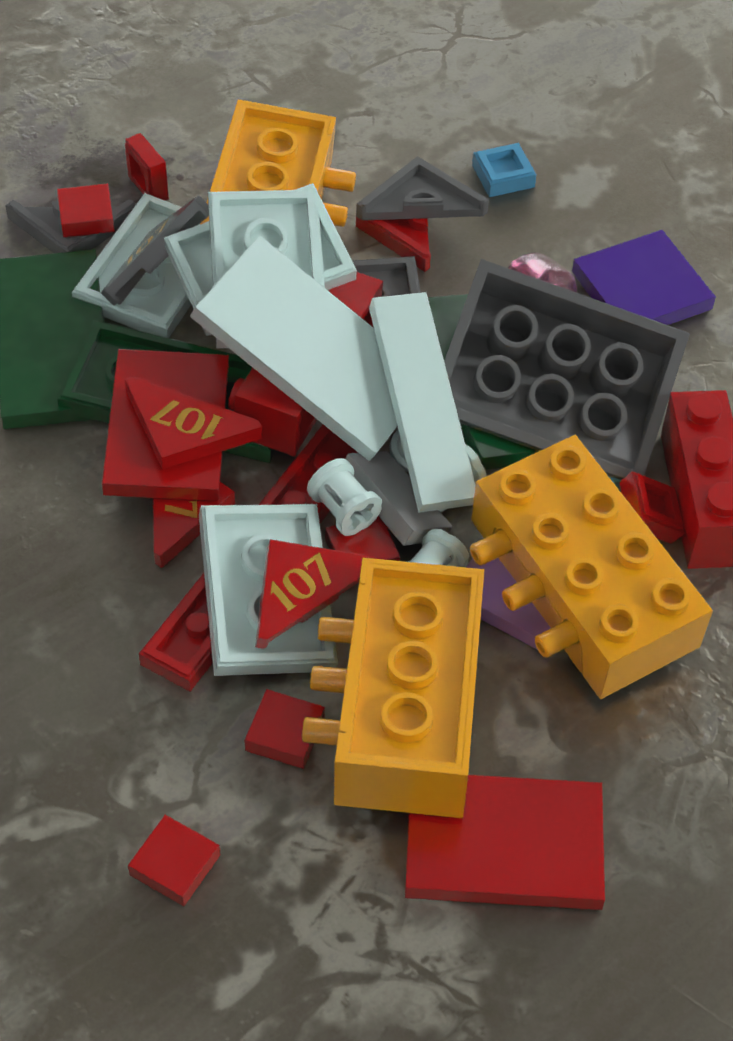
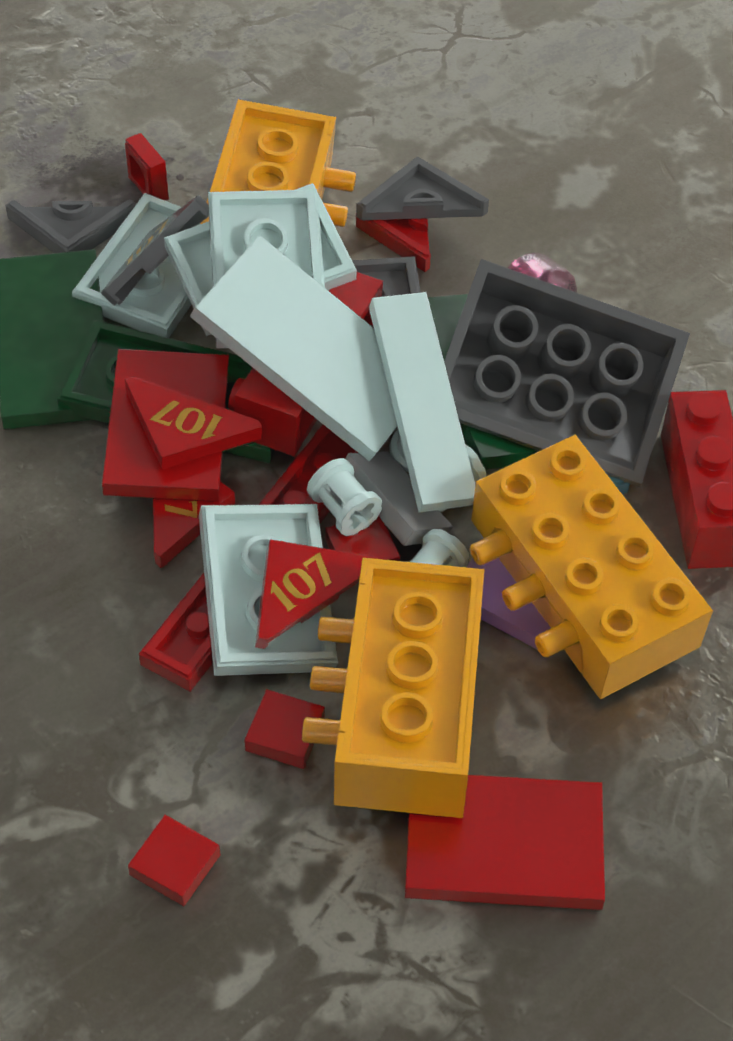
(85, 210): red tile -> none
(504, 169): dark azure tile -> none
(645, 279): dark purple tile -> none
(655, 505): red tile -> none

